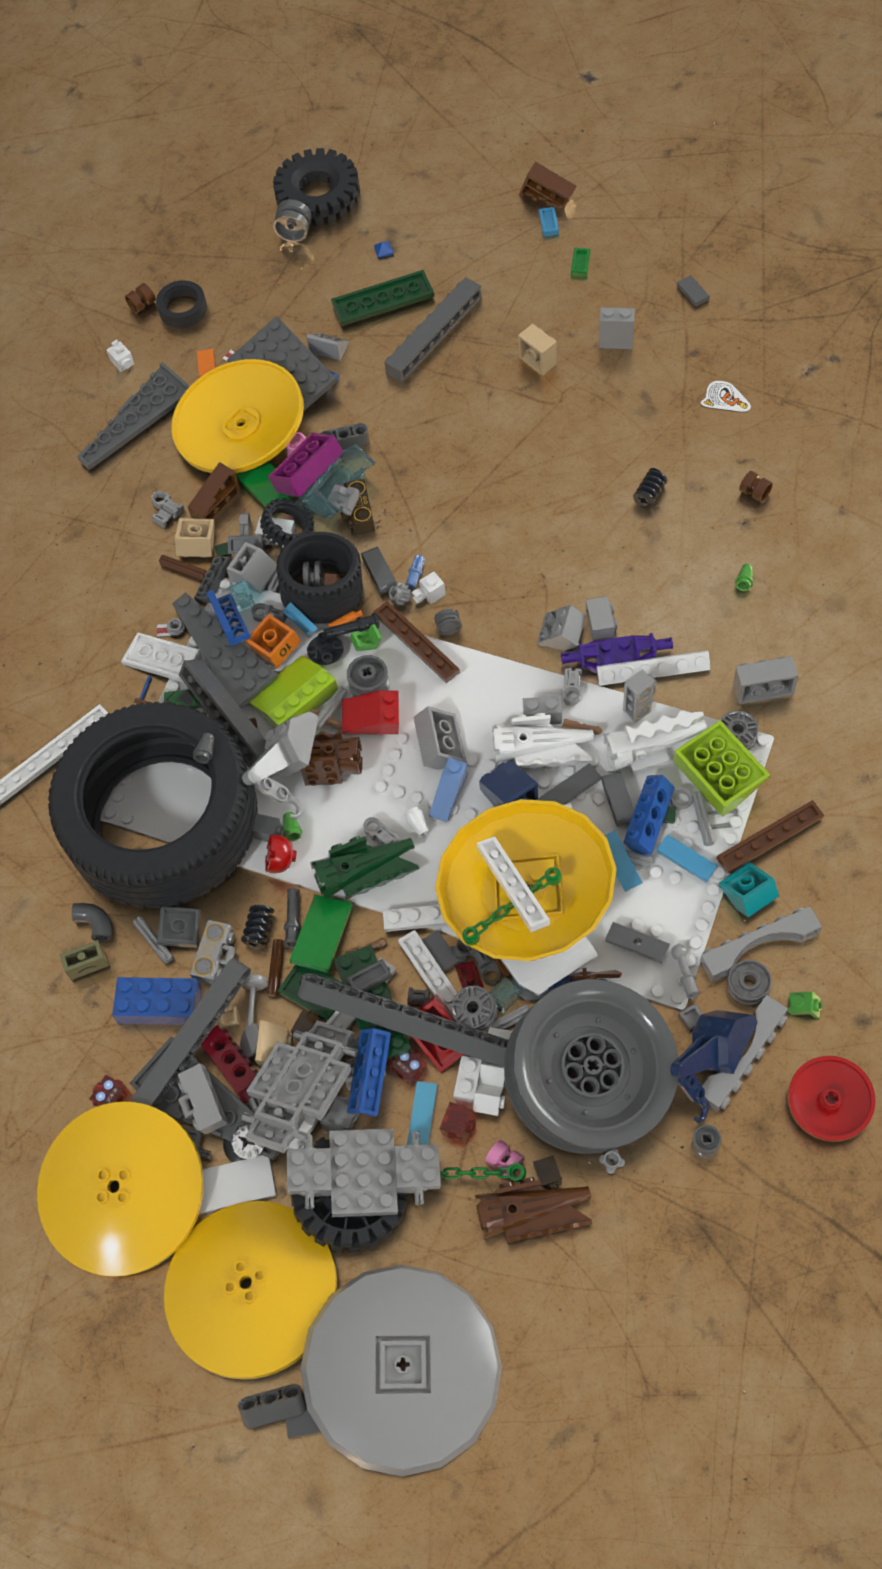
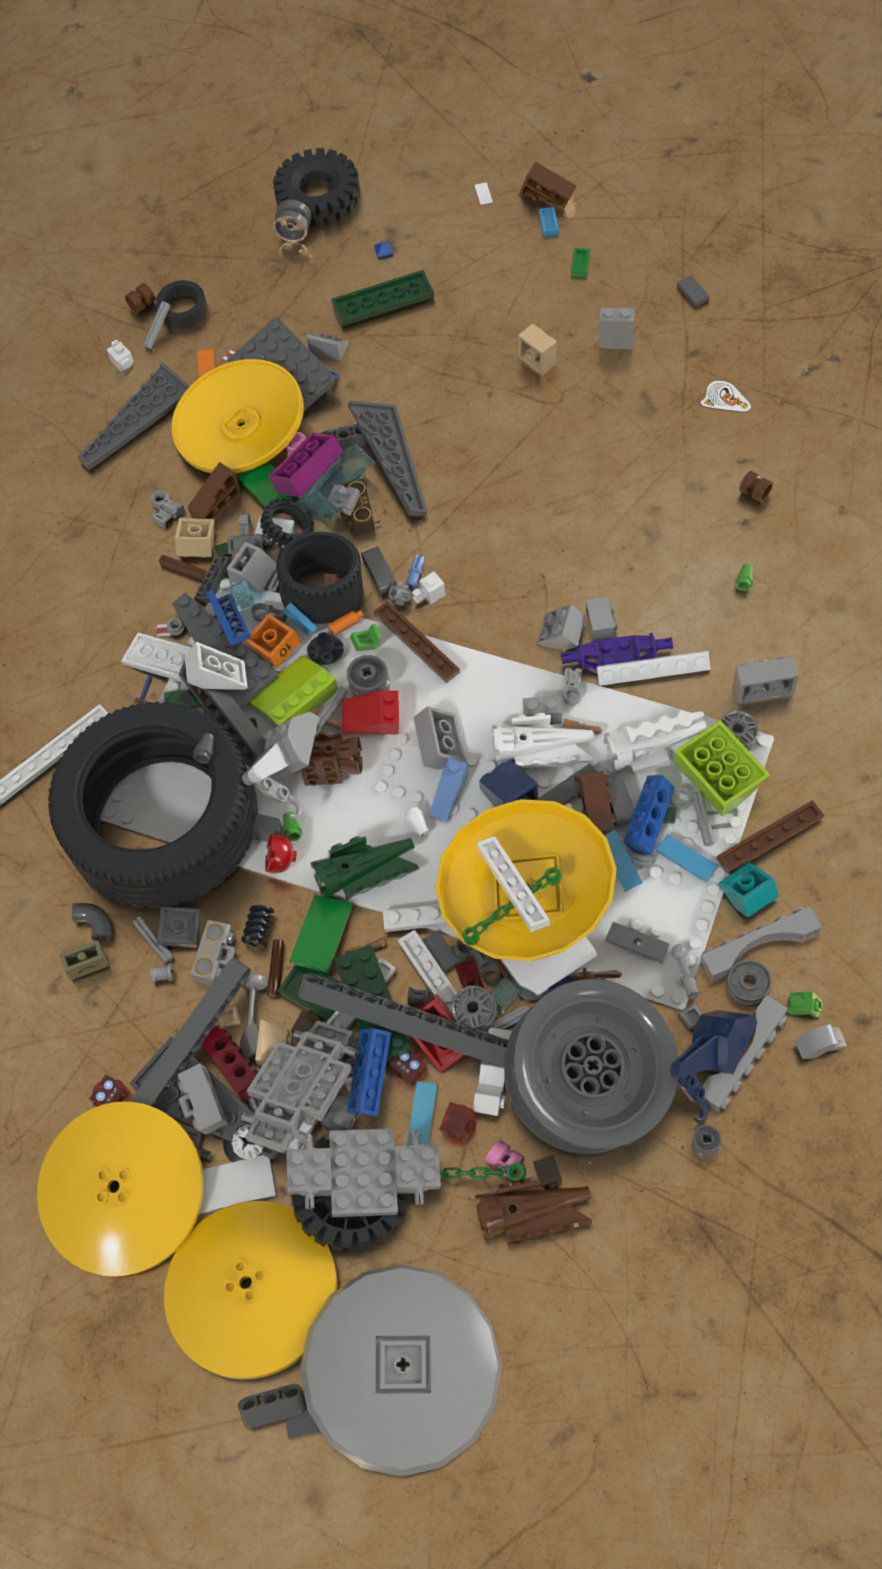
(155, 1000): blue brick -> none
(156, 325): none -> light grey axle
(162, 973): none -> light grey bush
(214, 669): none -> white slope
(292, 924): dark grey pin -> none
(313, 577): flat silver wheel -> none
(359, 624): black pin -> none
(370, 976): dark grey tile -> none
(382, 834): light grey piece -> none
(387, 439): none -> dark grey wing
(433, 329): dark grey brick -> none
(448, 622): dark grey wheel -> none
(467, 1080): white brick -> none
(483, 193): none -> white sticker
(596, 800): none -> reddish brown wedge
(611, 1167): light grey plate -> none
(638, 695): light grey piece -> none
(650, 487): black piece -> none
(819, 1041): none -> light grey brick
(831, 1098): red dish -> none

